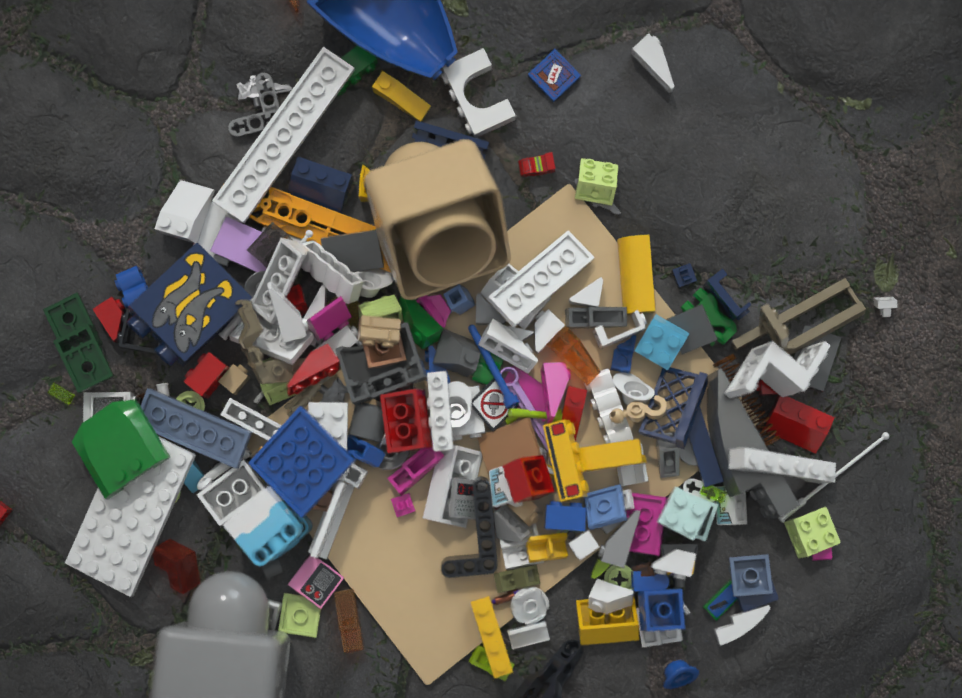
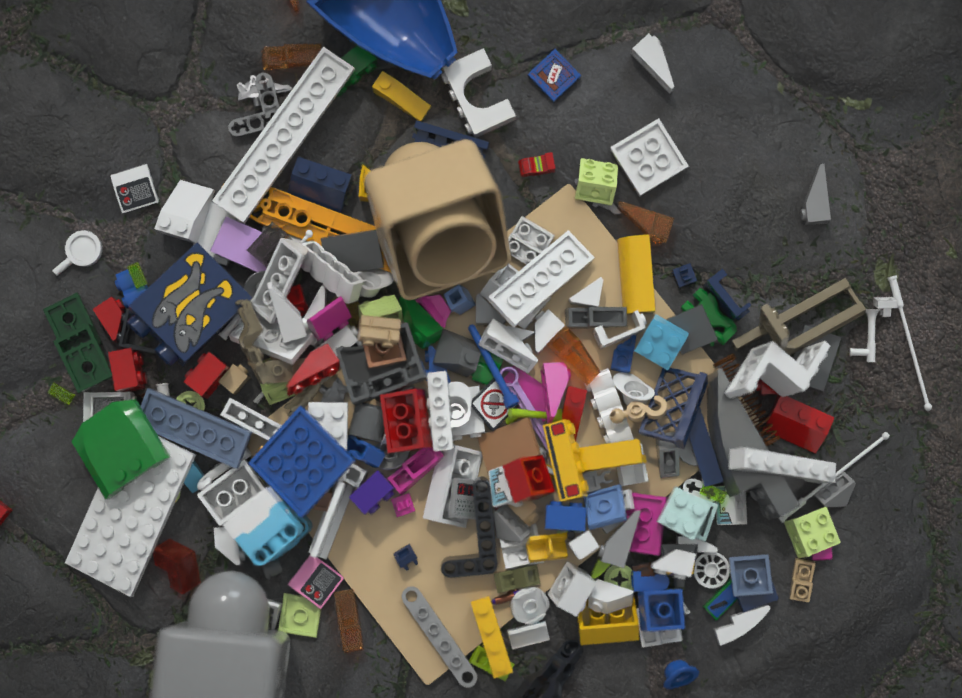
(82, 249): none -> white piece
(127, 370): none -> red brick
(134, 188): none -> slope
(137, 275): none -> clear neon green piece
(228, 546): none -> white slope
(289, 55): none -> clear orange slope
(372, 493): none -> dark purple brick
(405, 556): none -> dark blue tile
(439, 636): none -> light grey plate
(528, 240): none -> white slope
(572, 589): none -> white brick
(594, 480): none -> flat silver plate
(649, 157): none -> white plate
(649, 222): none -> clear orange slope
(702, 545): none -> white slope
(711, 569): none -> white wheel
(802, 580): none -> tan slope
(816, 205): none -> light grey slope
(836, 493): none -> light grey slope
(871, 345): none -> white piece
(897, 295): none -> white piece

